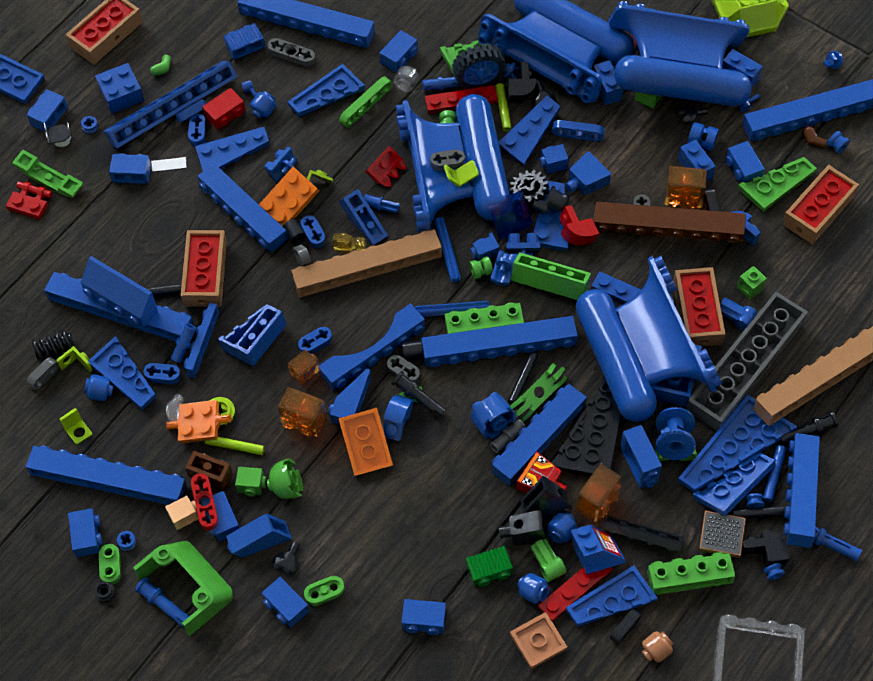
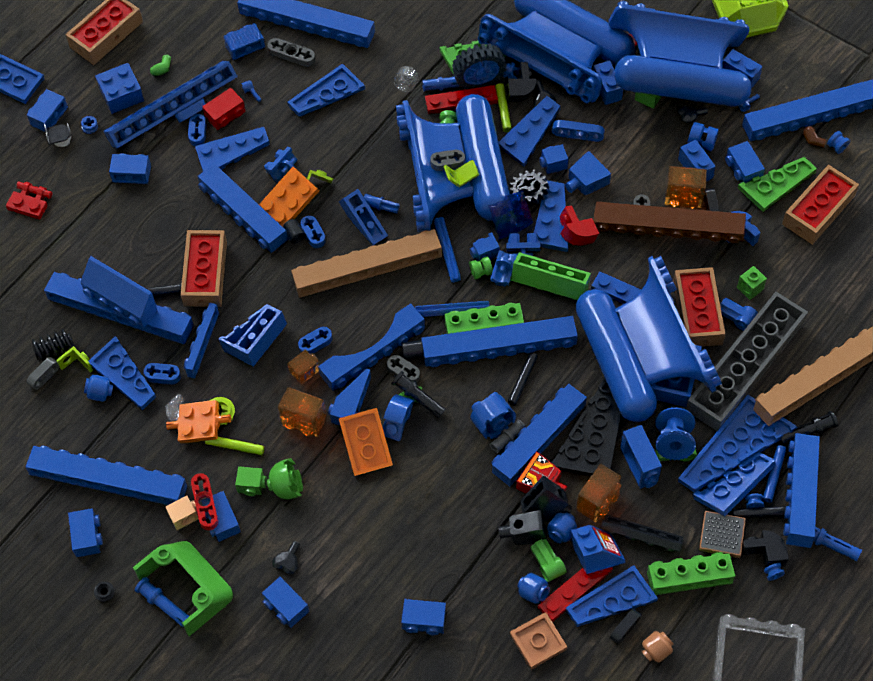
(46, 176): bright green slope -> none
(73, 421): lime bracket -> none
(110, 562): bright green plate -> none
(127, 547): blue bush -> none
(168, 164): white sticker -> none
(183, 343): blue pin -> none
(216, 470): reddish brown brick -> none
(258, 536): blue slope -> none
(263, 104): blue head -> none
(301, 255): dark grey beam -> none
(323, 589): bright green plate -> none
(346, 242): clear yellow plate -> none
(365, 102): bright green beam -> none
(384, 166): red plate -> none
(398, 51): blue brick -> none
(489, 566): green brick -> none
(548, 386): bright green piece -> none
(555, 201): black piece -> none
(833, 60): blue plate -> none

